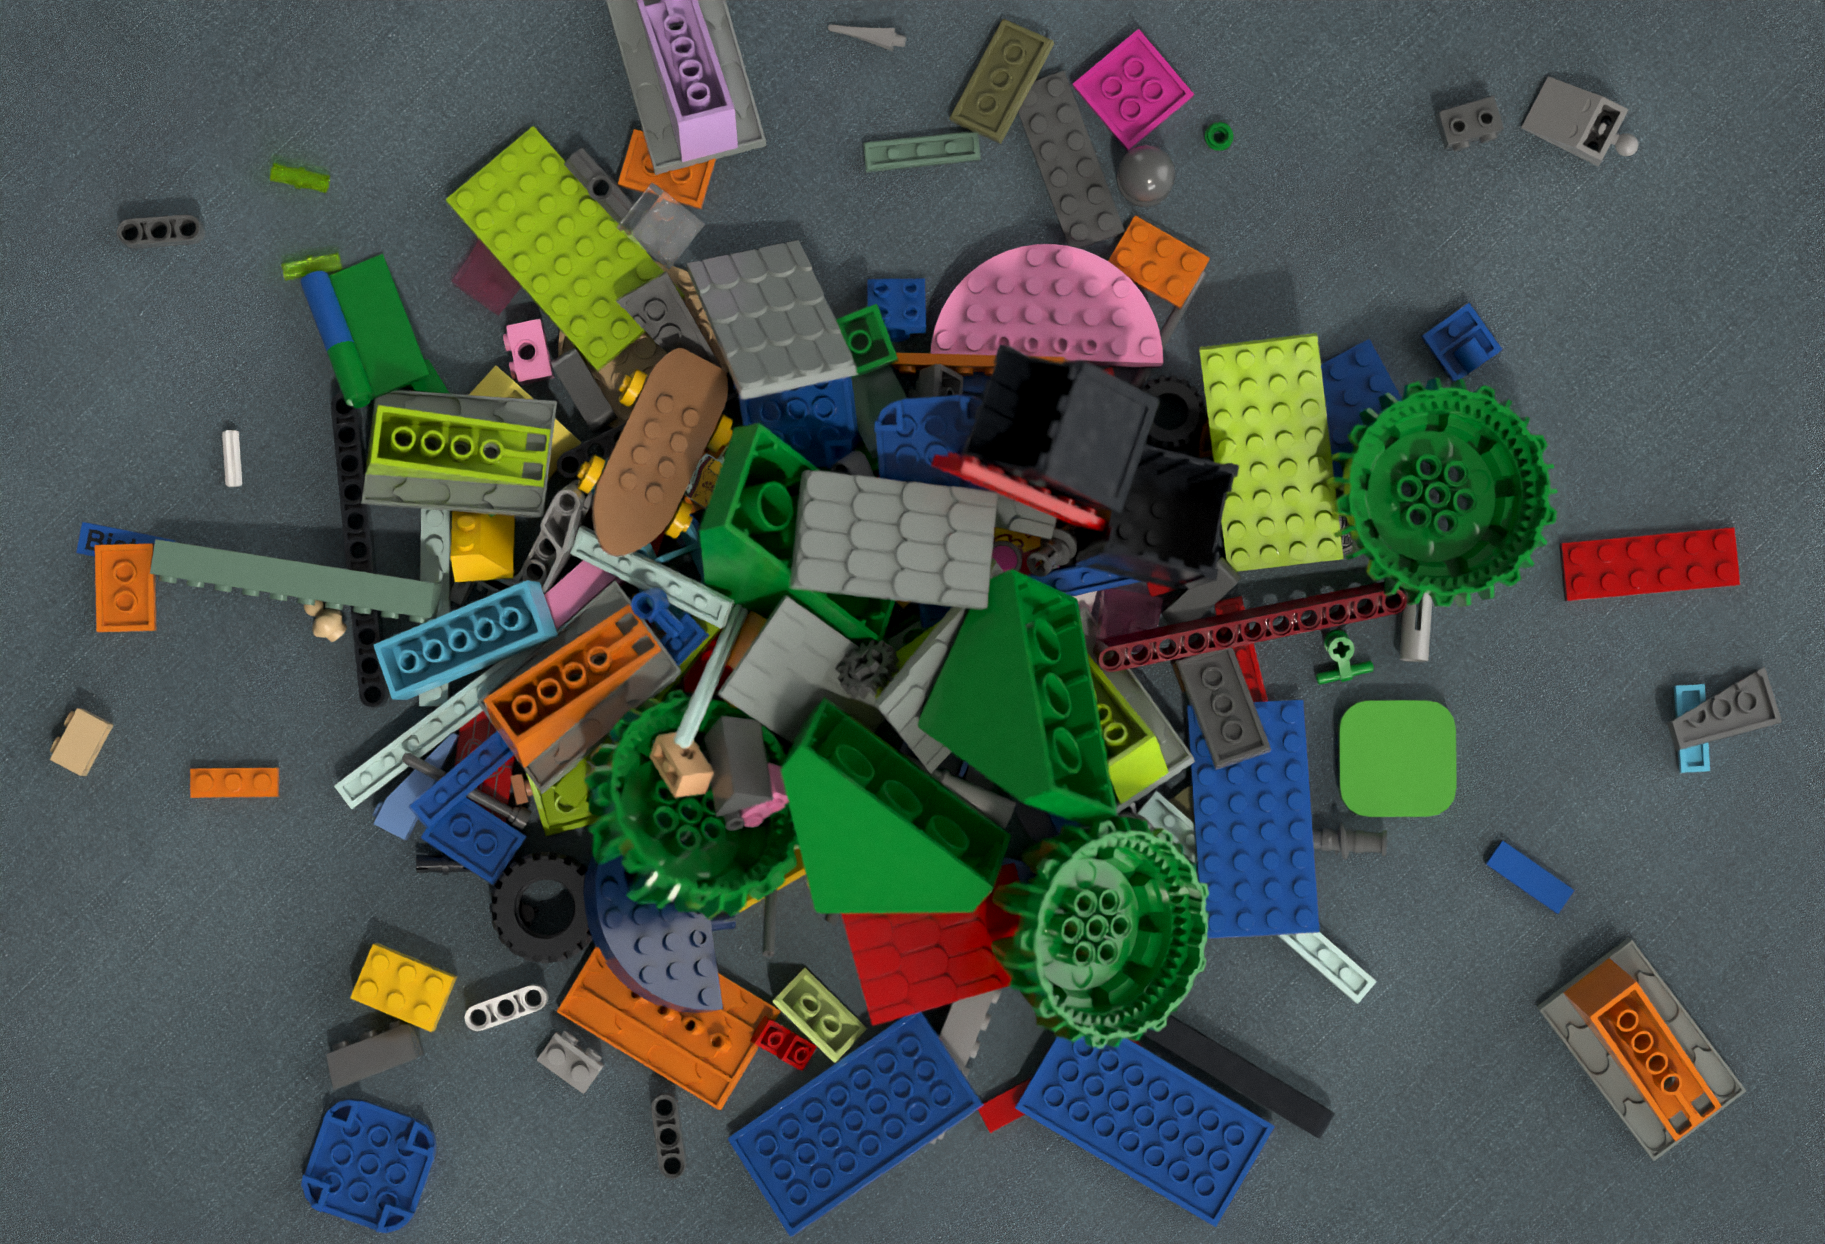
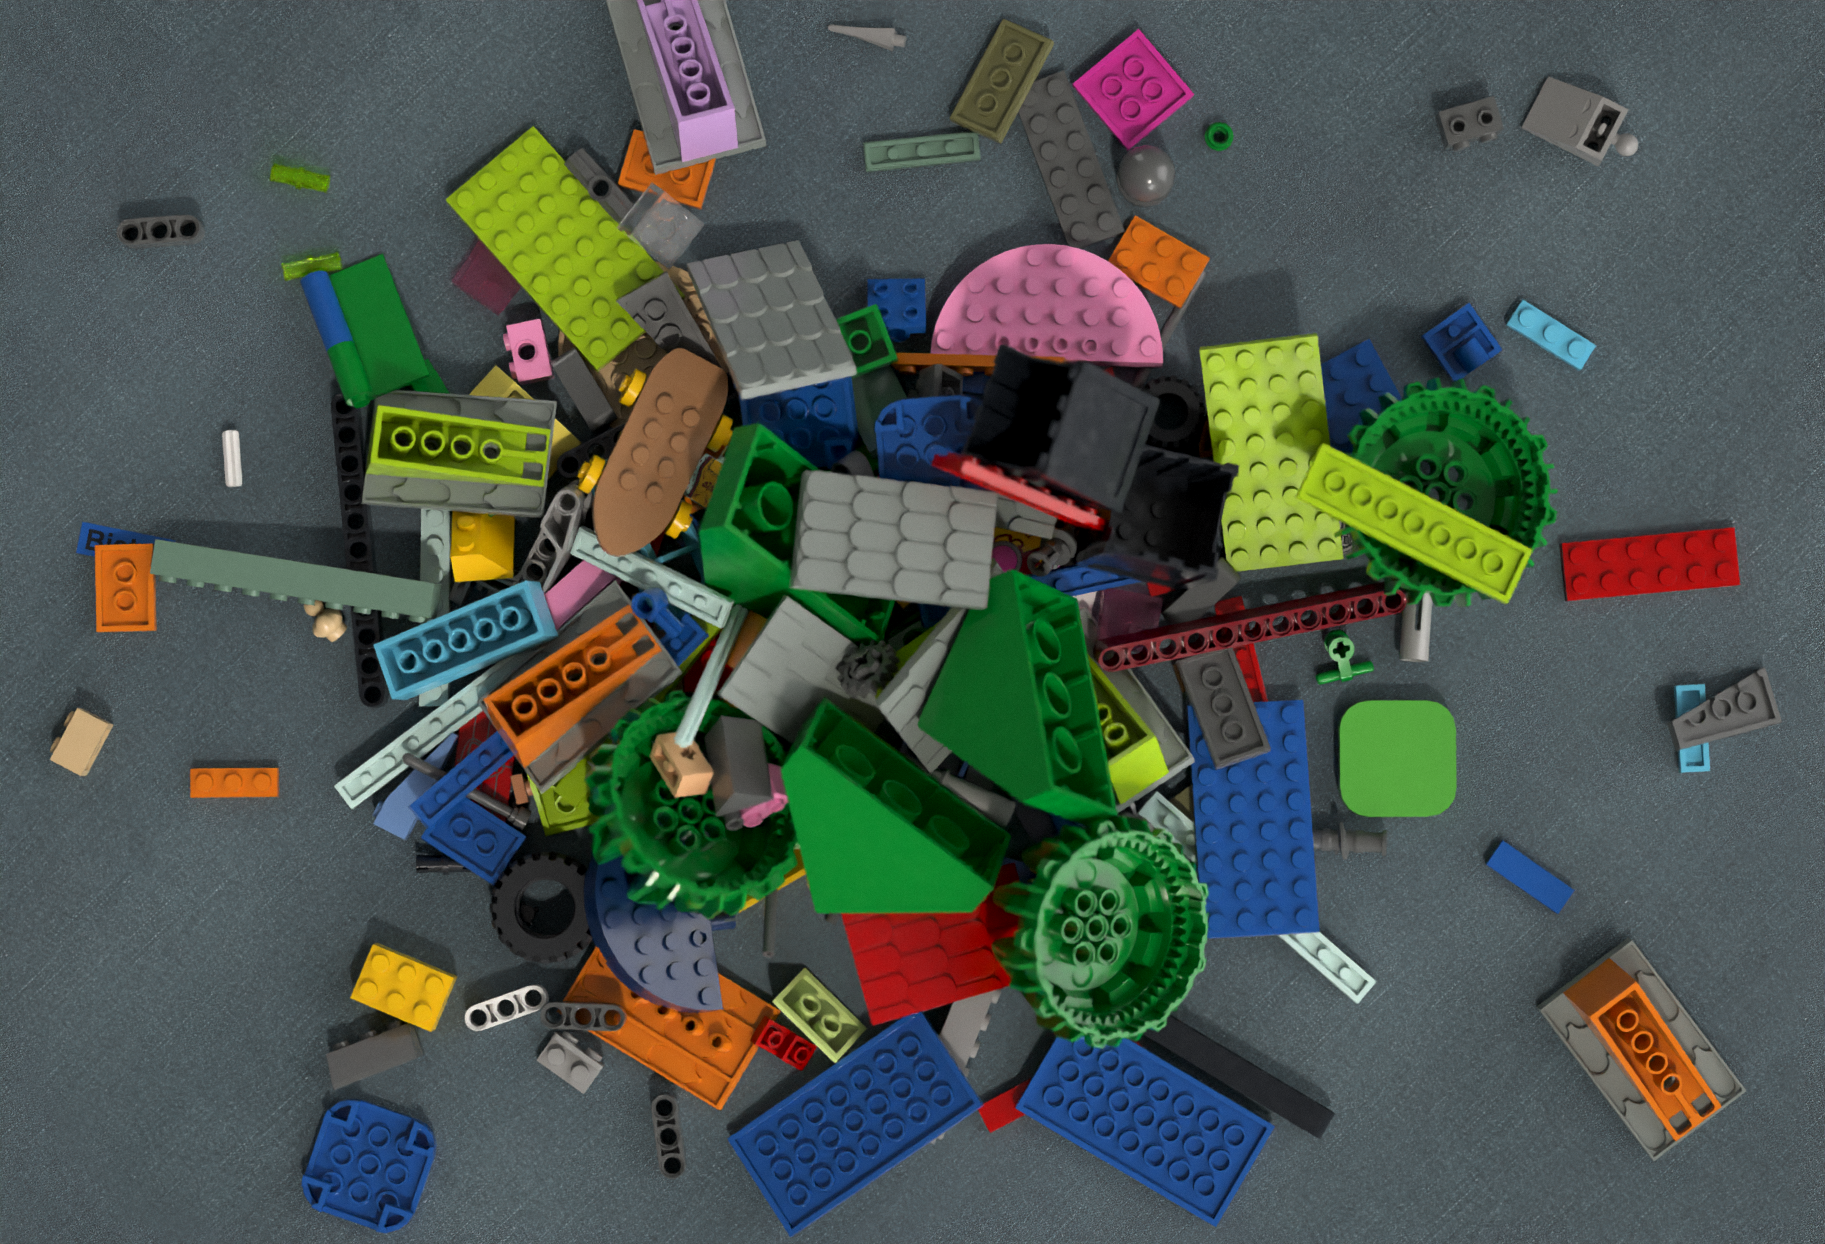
(569, 1019): none -> dark grey beam
(1413, 523): none -> lime plate
(1551, 335): none -> medium azure plate

